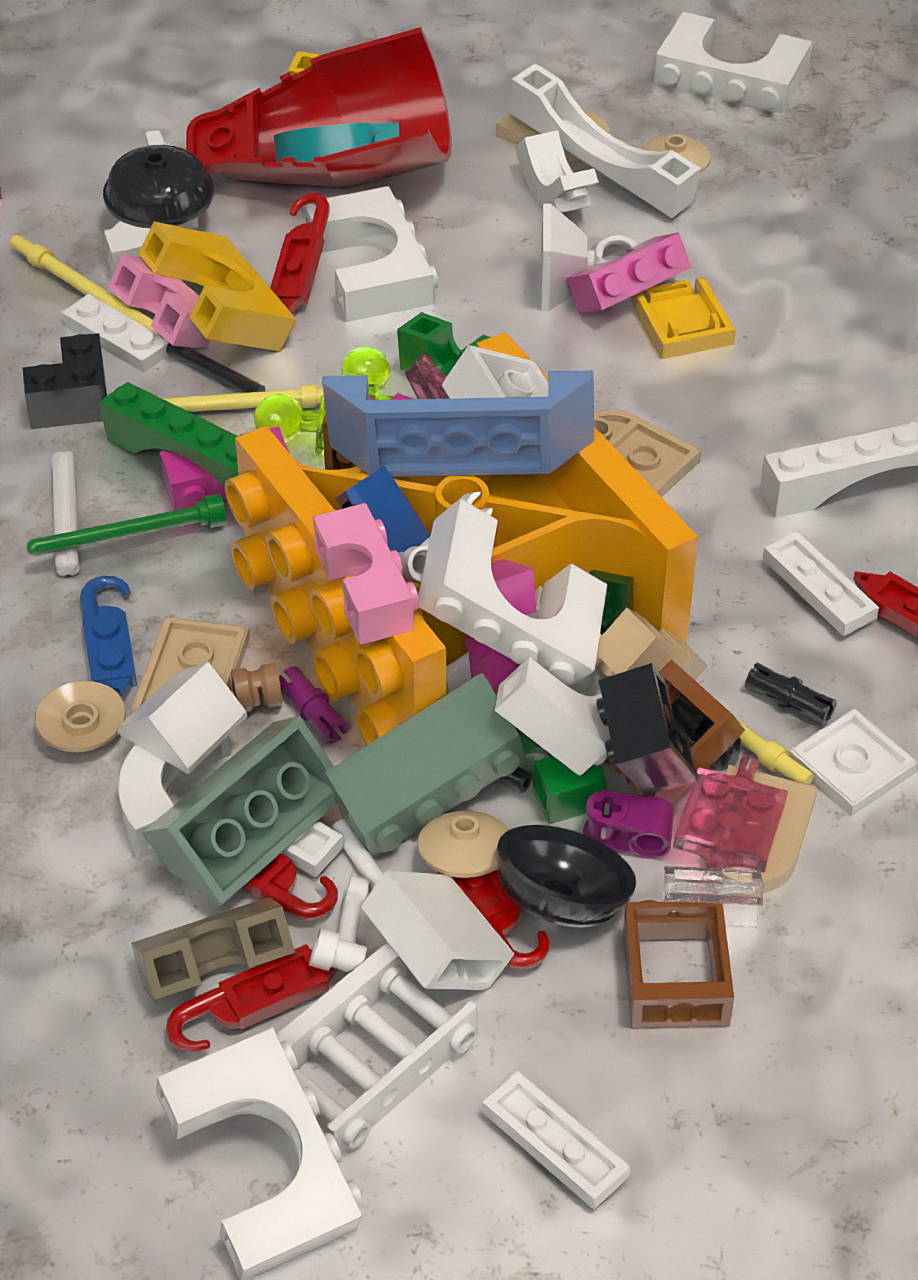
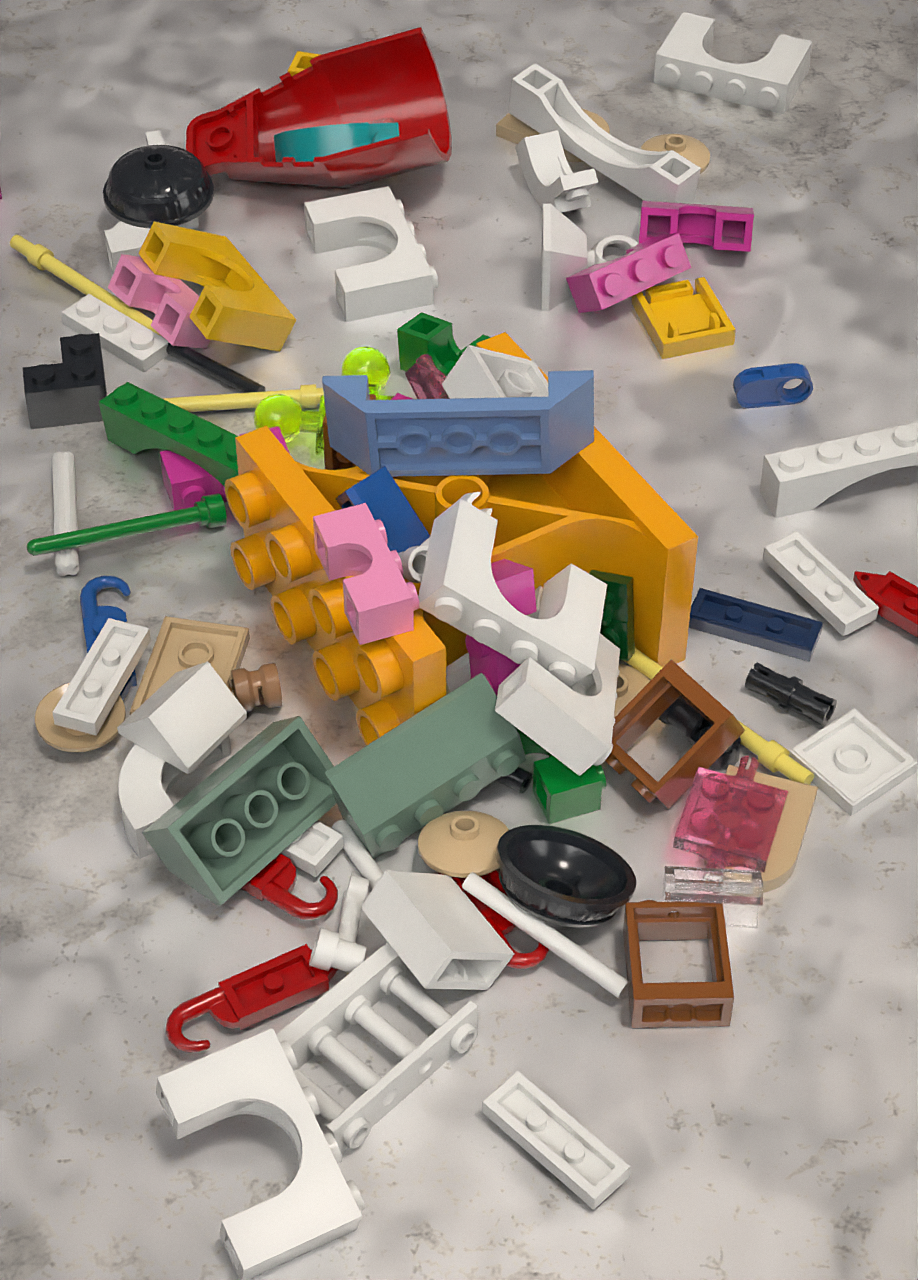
(101, 676): none -> white plate
(234, 937): dark tan arch -> none
(301, 254): red plate -> none
(313, 705): magenta pin -> none
(546, 935): none -> white bar
(633, 823): magenta piece -> none
(636, 642): tan arch -> none
(644, 732): black brick -> none
(648, 449): tan tile -> none
(697, 223): none -> dark pink arch
(755, 624): none -> dark blue tile
(764, 386): none -> blue piece

